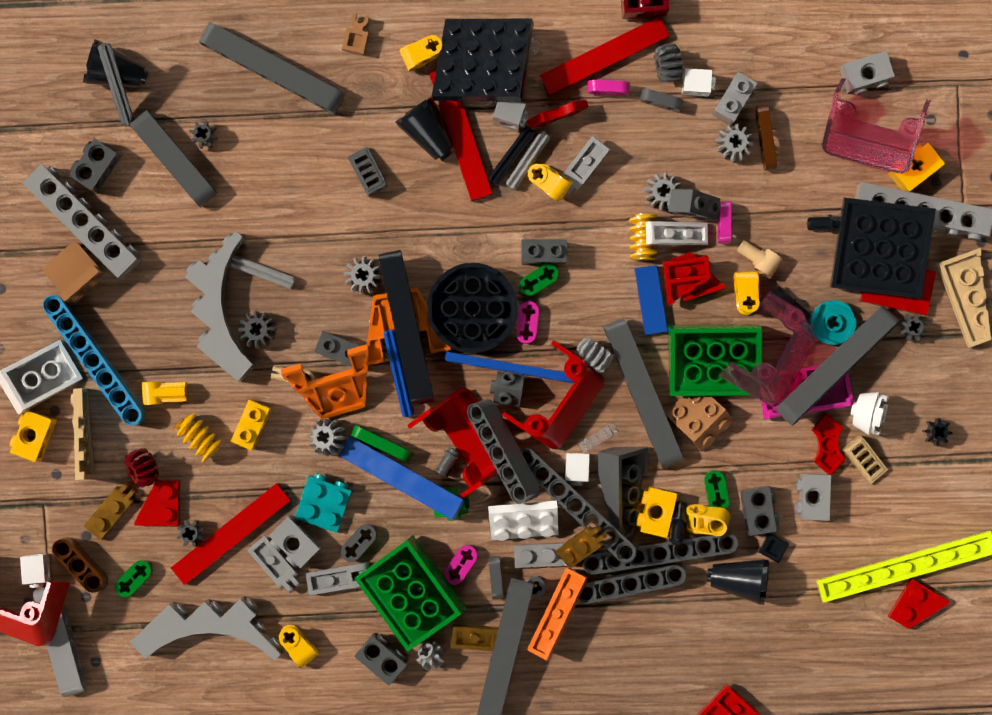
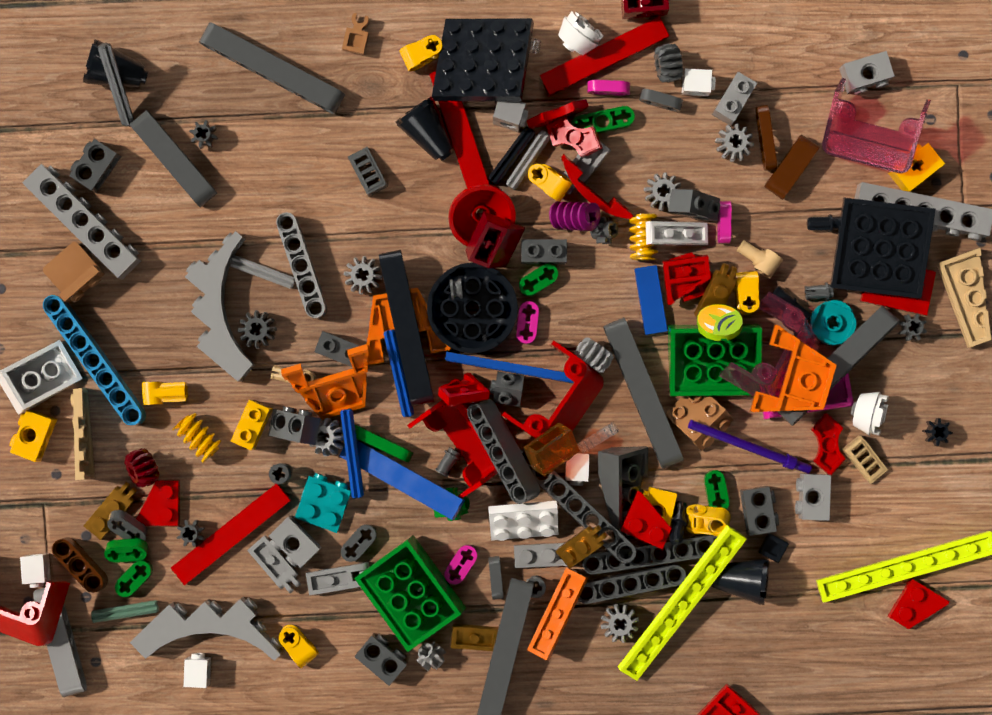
(124, 611): none -> sand green axle
(126, 525): none -> dark grey beam
(126, 550): none -> green beam
(197, 671): none -> white brick
(274, 477): none -> dark grey bush
(294, 257): none -> light grey beam
(294, 426): none -> dark grey brick
(352, 453): none -> blue axle
(456, 289): none -> dark grey bush
(463, 215): none -> red dish
(463, 391): none -> red wing
(493, 241): none -> dark red slope
(551, 449): none -> clear orange brick
(574, 216): none -> magenta piece
(579, 34): none -> white cone
(583, 140): none -> tile
(605, 231): none -> dark grey gear
(614, 206): none -> red slope
(617, 112): none -> green beam
(618, 631): none -> light grey gear
(645, 522): none -> red wing
(682, 602): none -> neon yellow plate
(719, 287): none -> pearl gold hinge
(719, 322): none -> tile
(787, 461): none -> dark purple bar
(791, 167): none -> reddish brown beam
(805, 381): none -> orange wing
(818, 292): none -> dark grey pin

